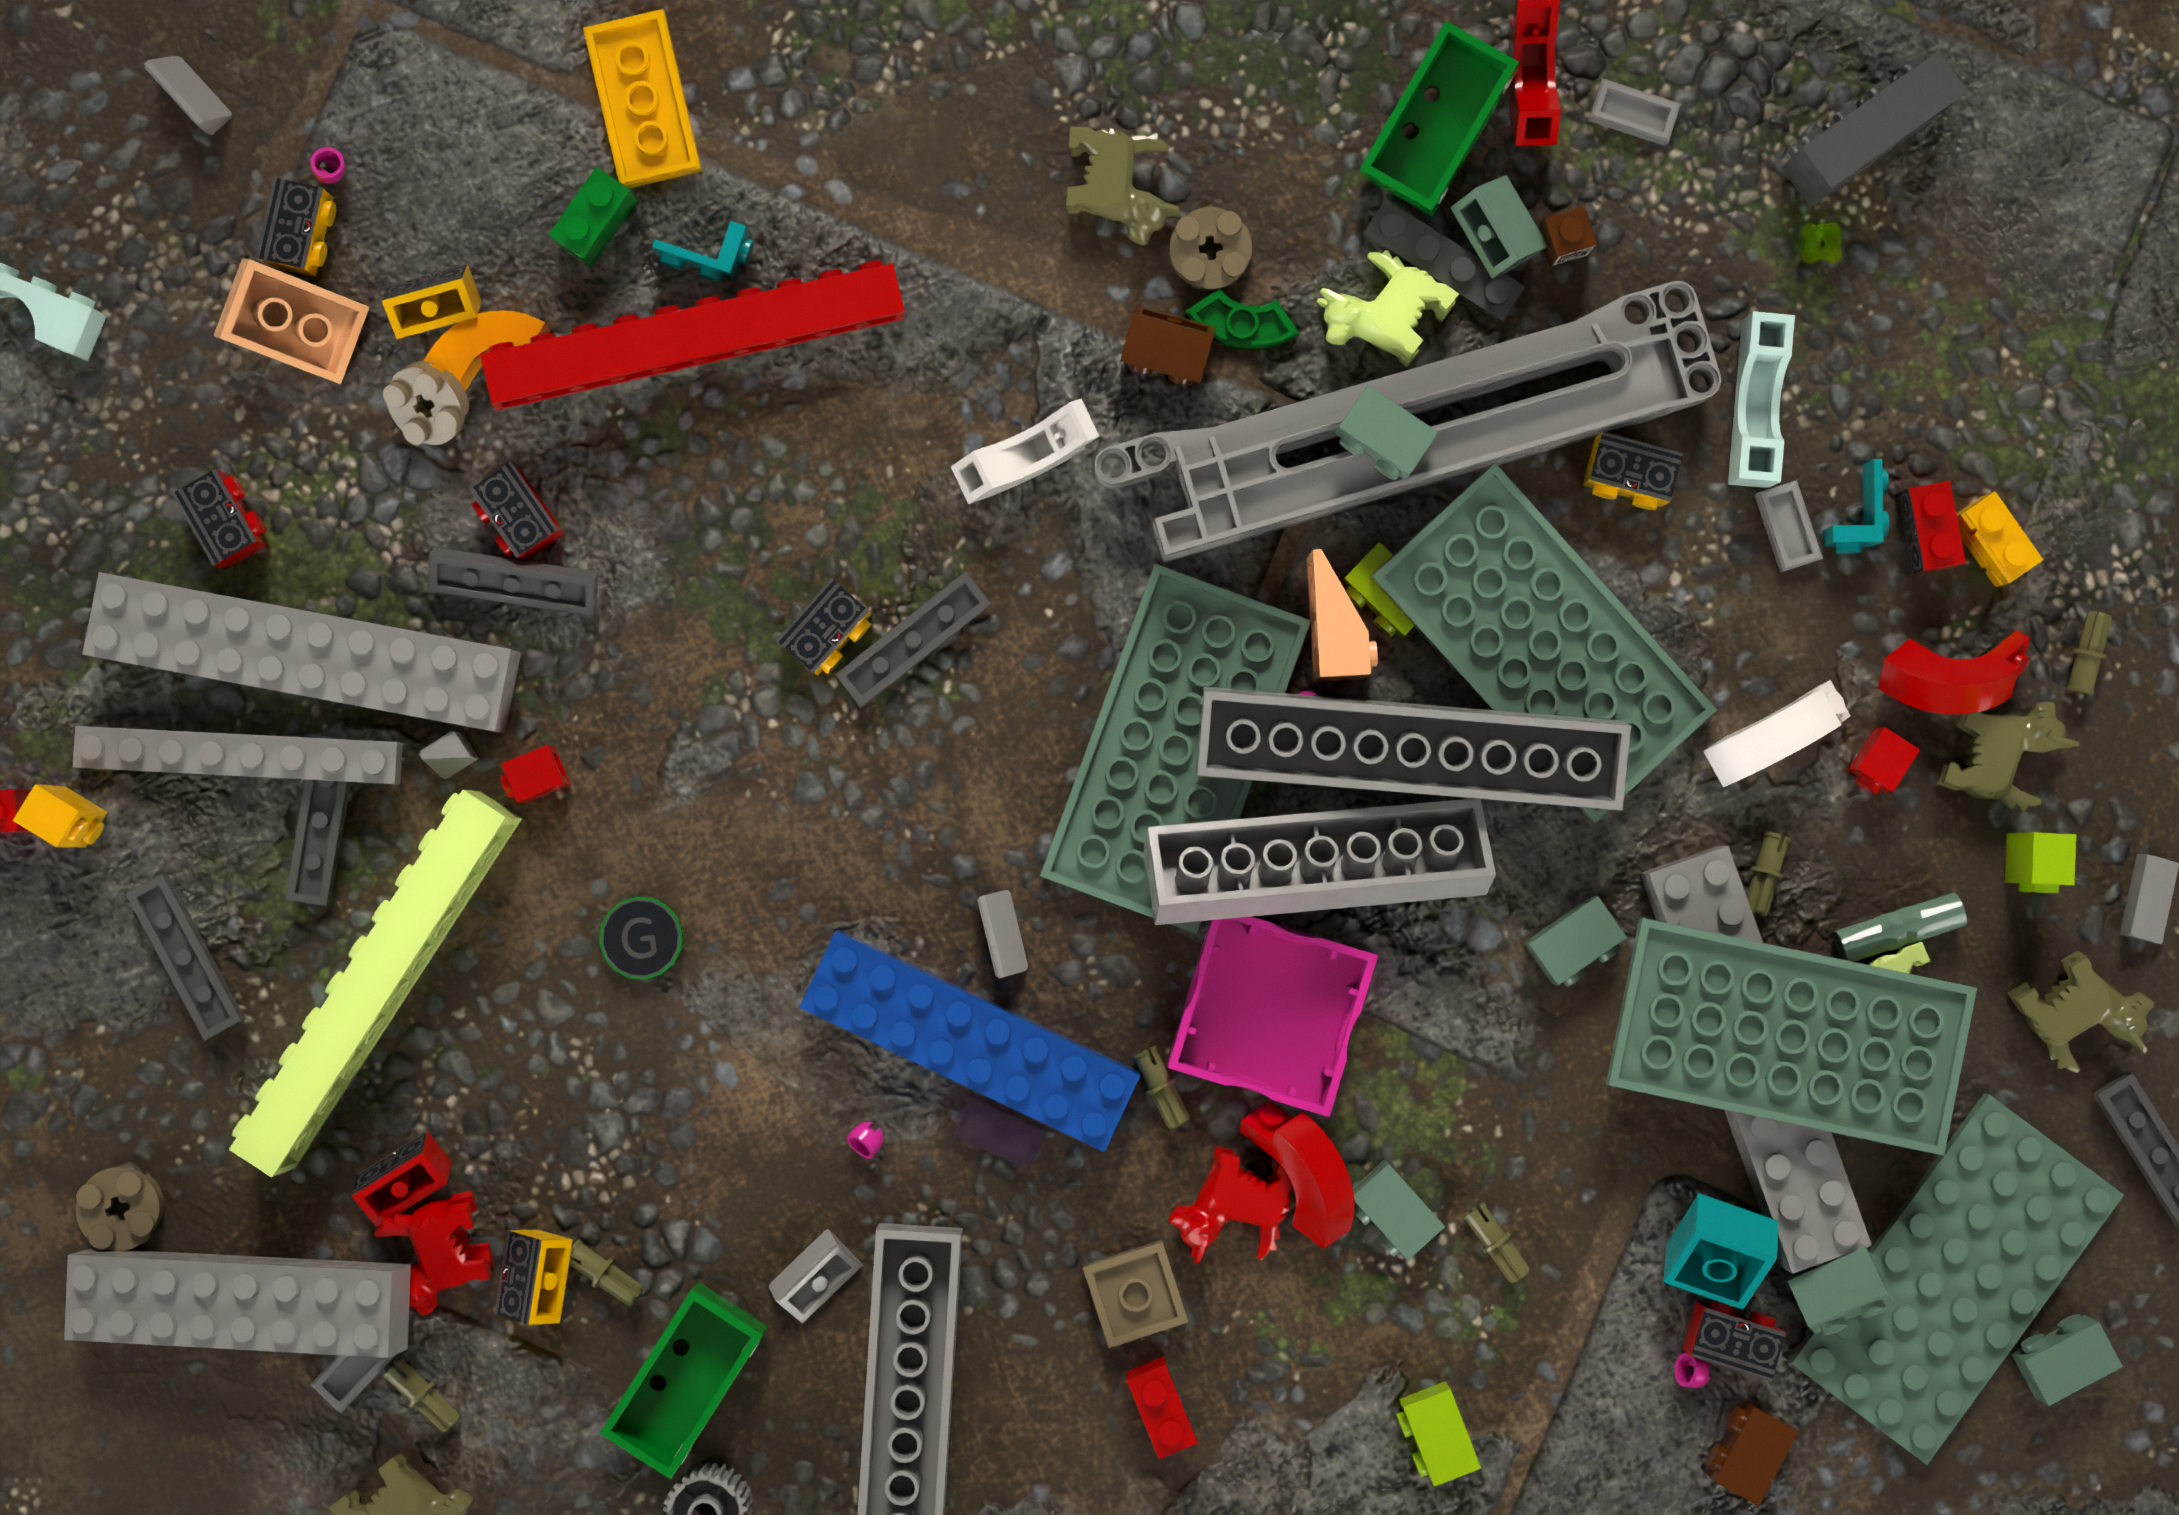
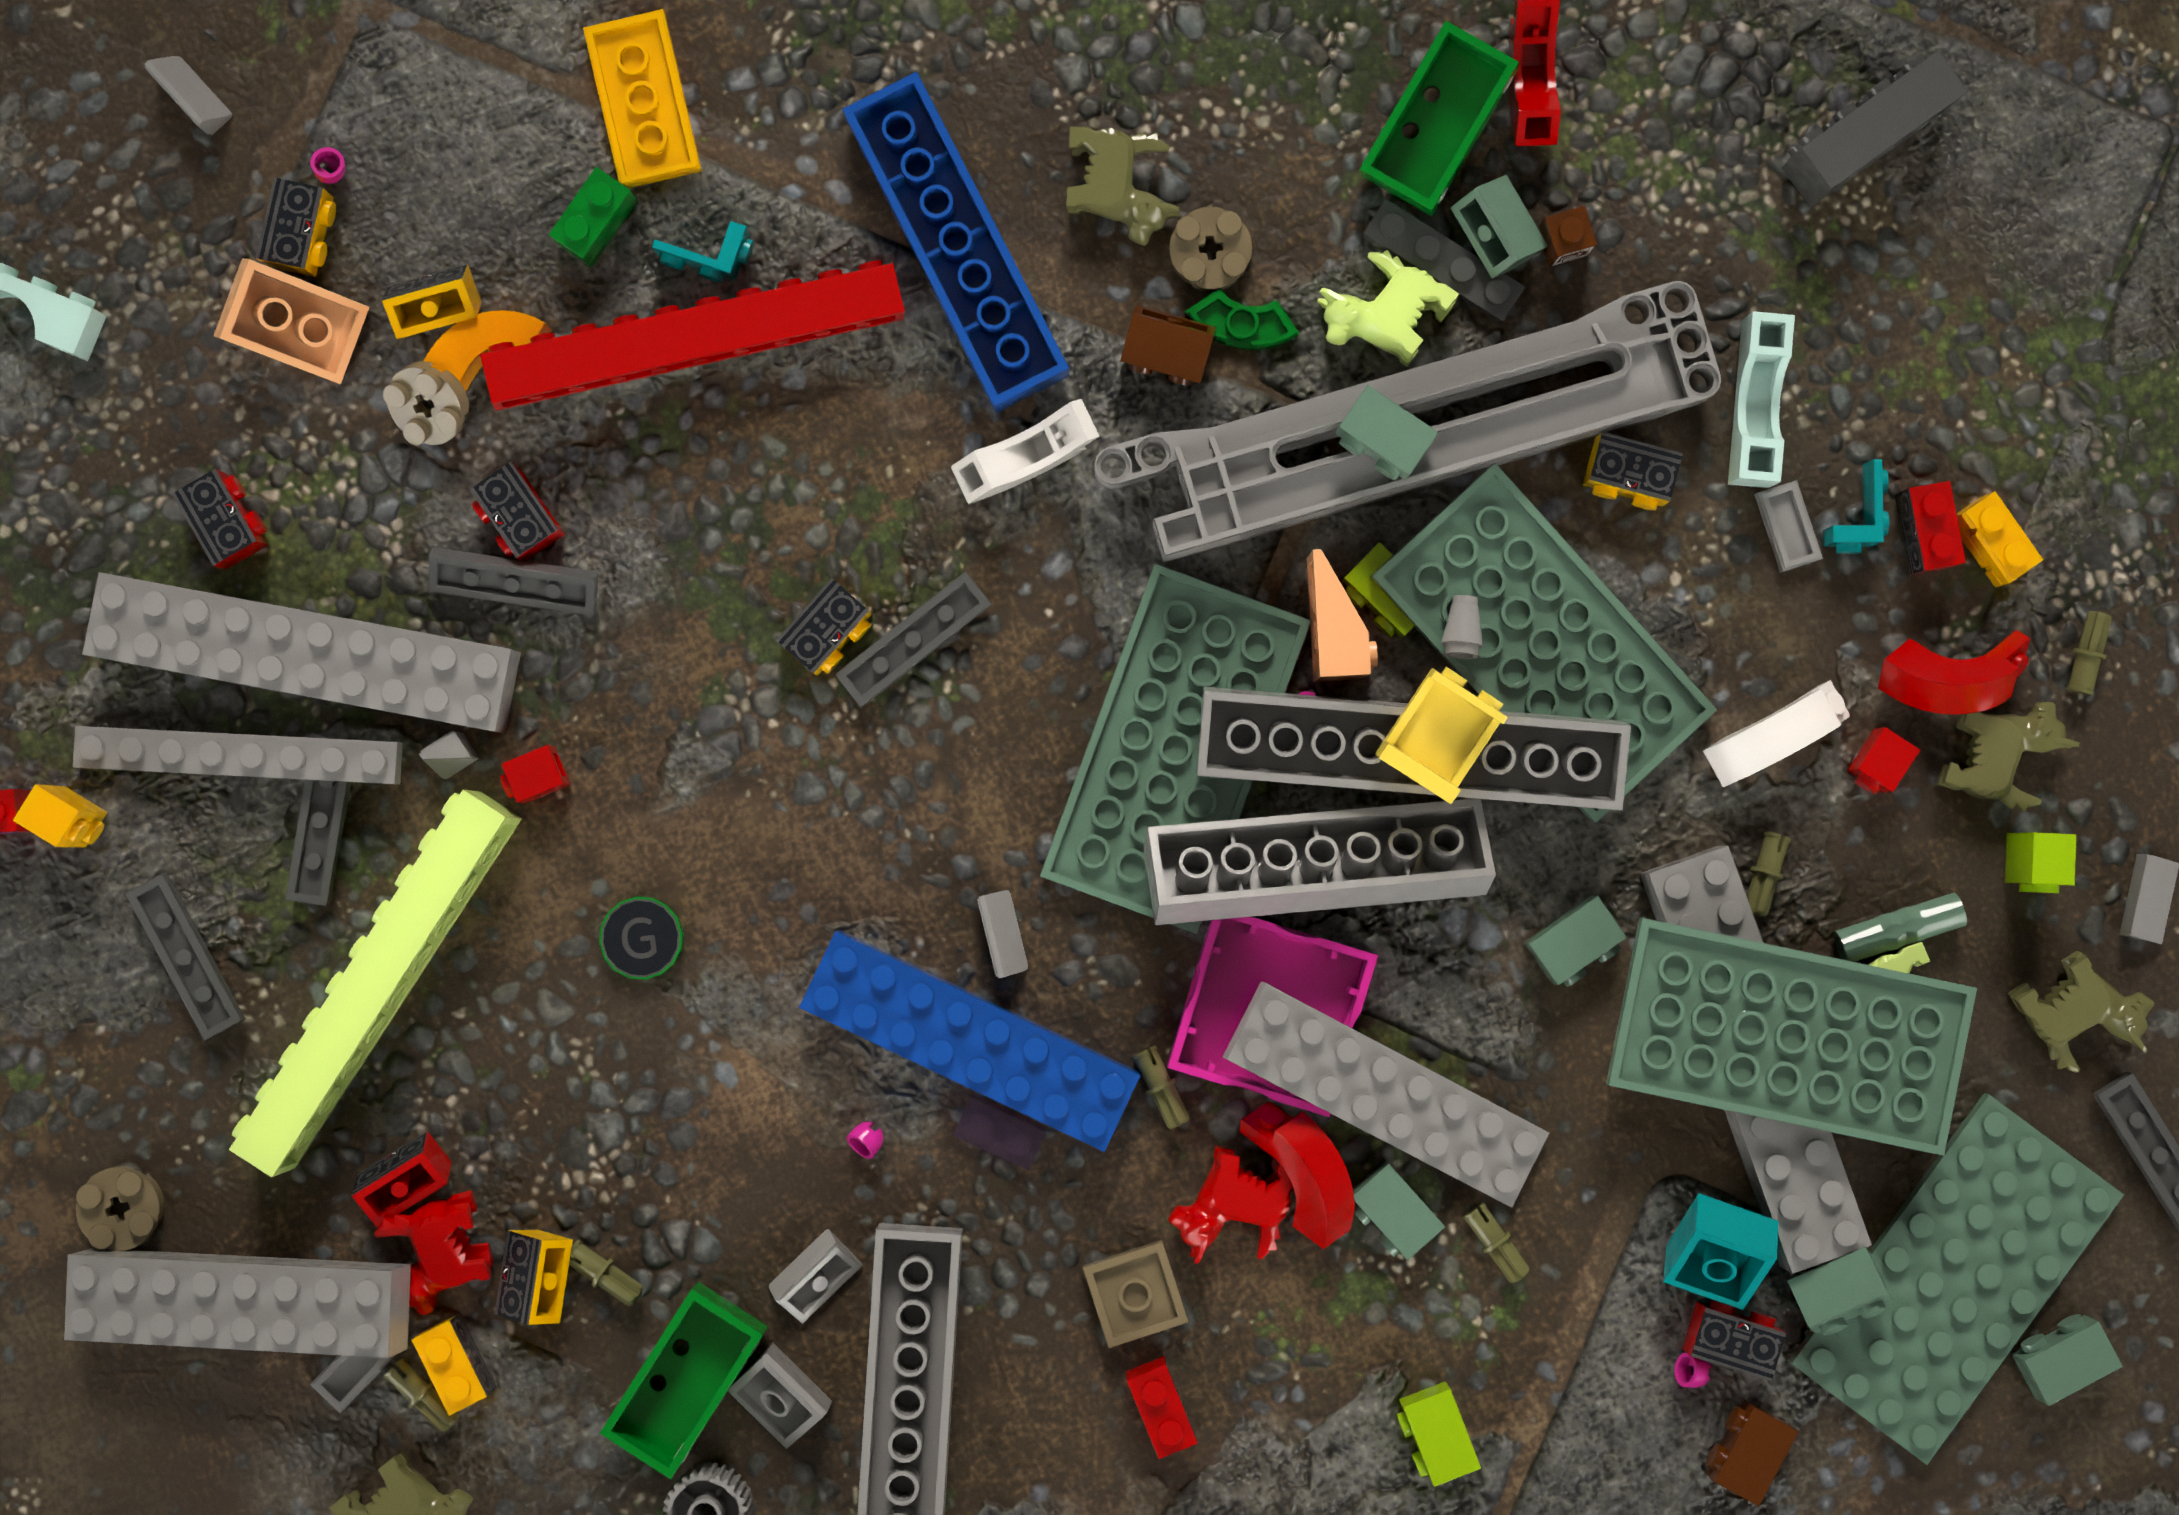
(454, 1364): none -> yellow brick
(780, 1396): none -> light grey slope
(956, 242): none -> blue brick
(1385, 1094): none -> light grey plate
(1441, 733): none -> light yellow panel
(1463, 629): none -> light grey cone
(1634, 112): light grey tile -> none
(1830, 234): clear neon green plate -> none

